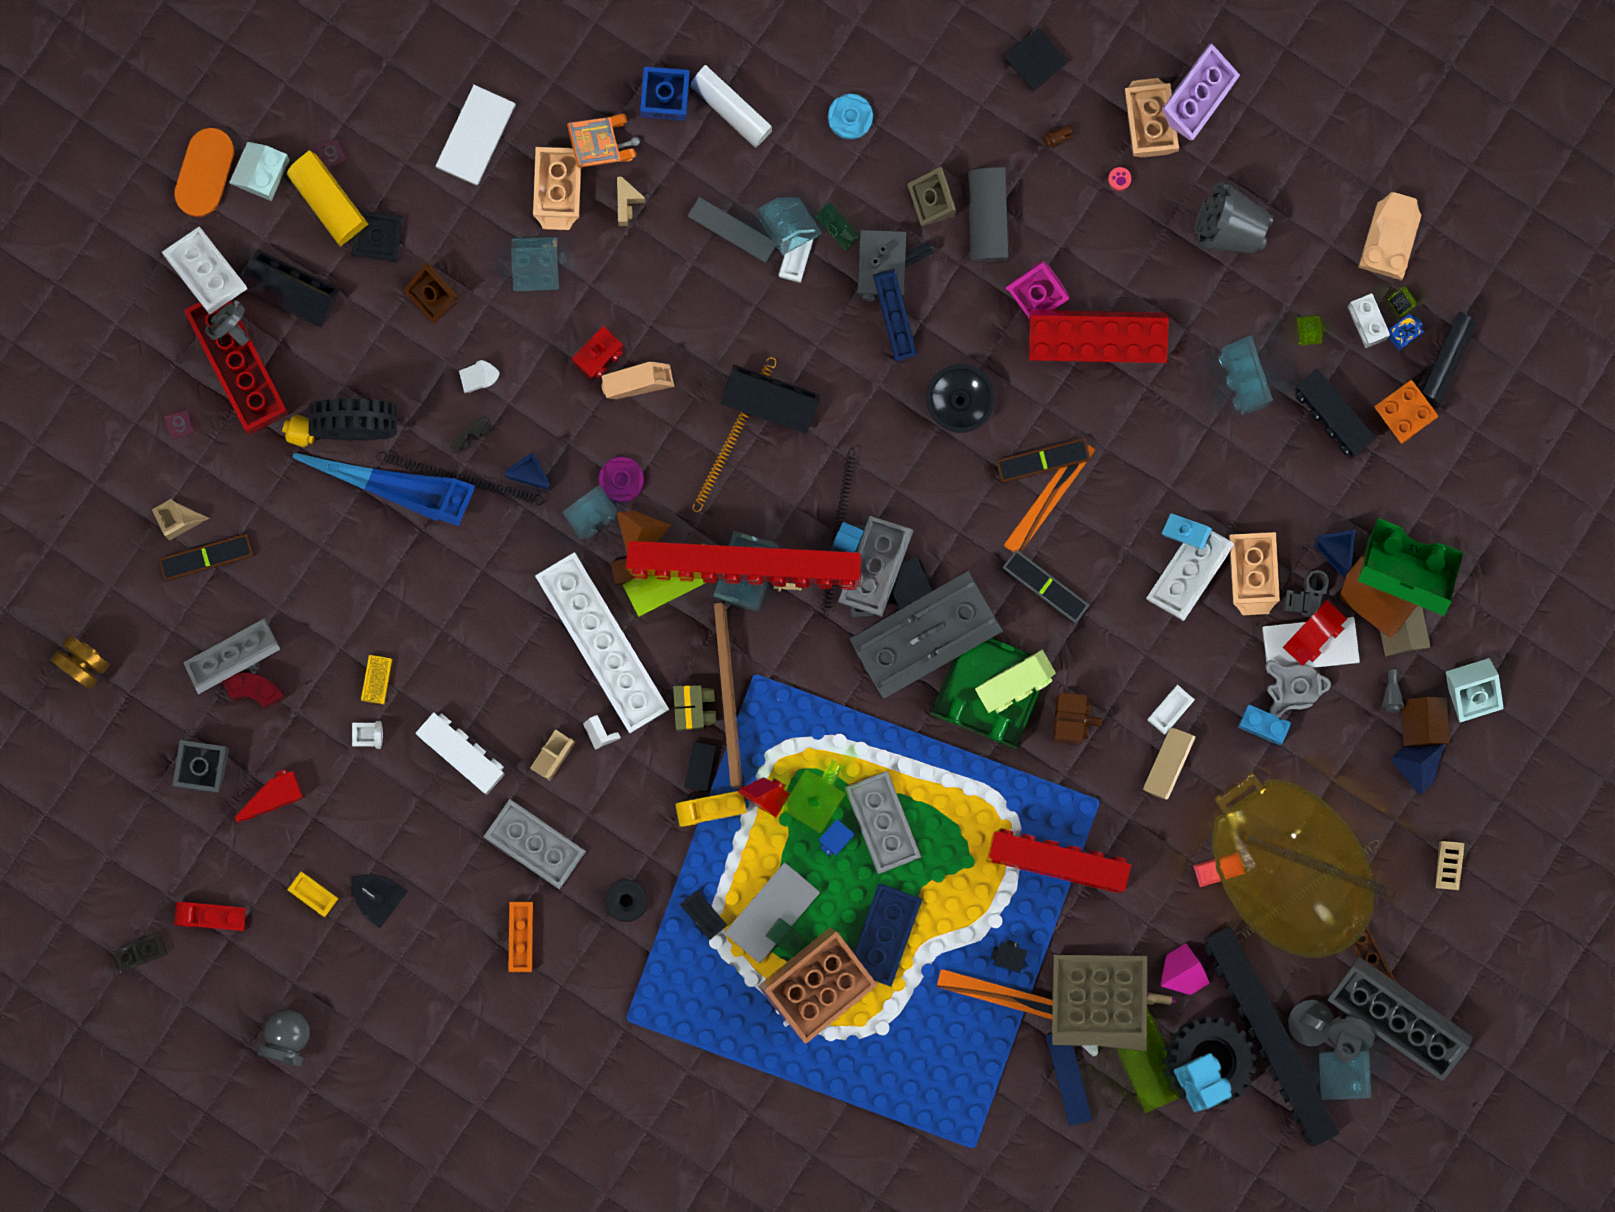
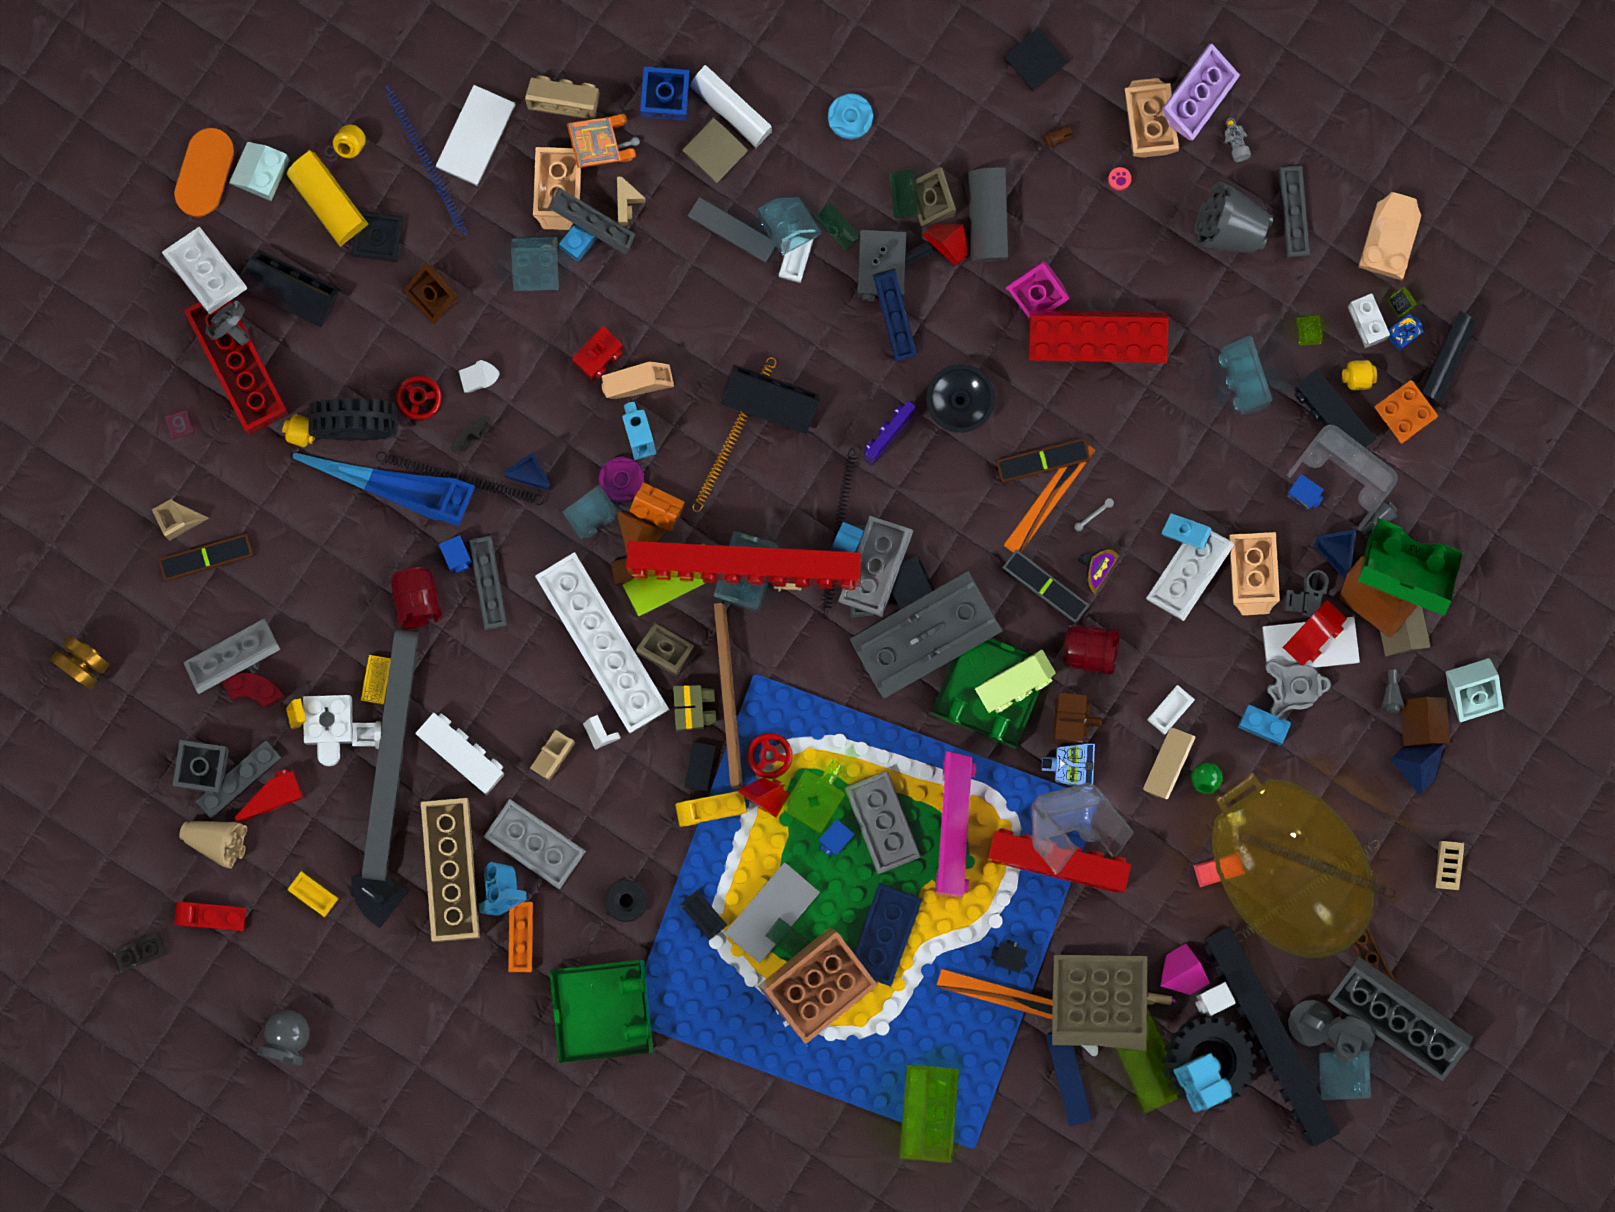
(216, 840): none -> tan cone
(239, 779): none -> dark grey plate
(295, 714): none -> yellow tile
(328, 725): none -> white brick
(349, 141): none -> yellow head
(390, 755): none -> dark grey beam
(415, 597): none -> dark red piece
(422, 157): none -> blue piece
(435, 394): none -> red piece
(450, 870): none -> tan brick
(455, 554): none -> blue brick
(488, 583): none -> dark grey tile
(500, 890): none -> dark azure tile
(562, 97): none -> tan slope
(577, 243): none -> dark azure slope
(591, 220): none -> dark grey tile
(601, 1011): none -> green piece
(638, 431): none -> medium azure torso
(656, 507): none -> orange brick
(664, 649): none -> dark tan slope
(714, 150): none -> dark tan slope
(758, 769): none -> red piece
(888, 432): none -> dark purple plate
(903, 194): none -> clear green plate
(929, 1113): none -> clear neon green slope
(948, 240): none -> red slope
(954, 827): none -> dark pink slope
(1072, 764): none -> torso
(1073, 809): none -> clear windscreen
(1091, 649): none -> dark red piece
(1098, 566): none -> shield
(1107, 504): none -> light grey hinge
(1207, 778): none -> green piece
(1215, 1000): none -> white brick
(1235, 135): none -> light grey piece
(1294, 212): none -> dark grey tile
(1305, 493): none -> blue brick
(1355, 460): none -> clear windscreen
(1359, 375): none -> yellow head
(1385, 511): none -> dark grey cone

